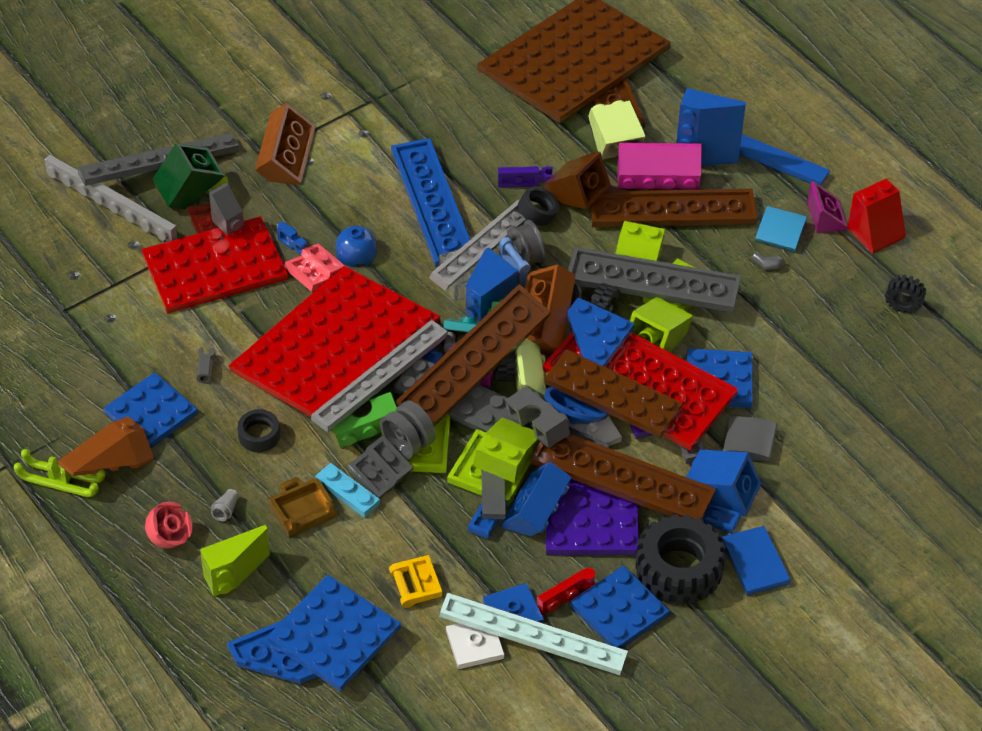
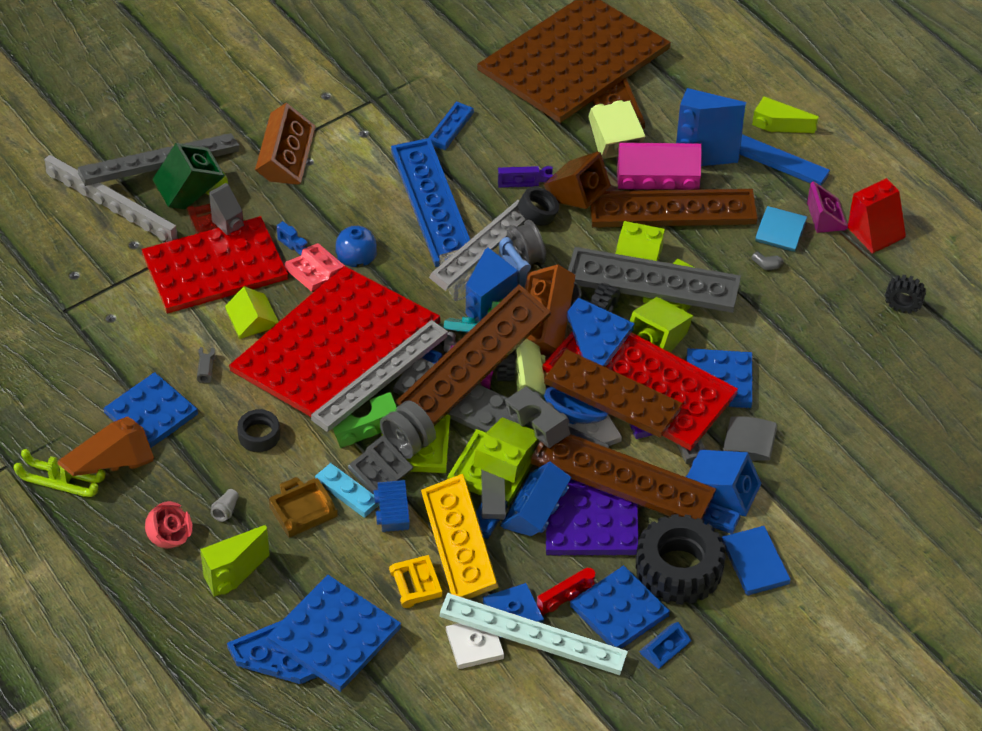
(250, 313): none -> lime slope
(392, 505): none -> blue brick
(451, 125): none -> blue tile
(459, 538): none -> yellow plate
(665, 645): none -> blue slope
(779, 117): none -> lime slope

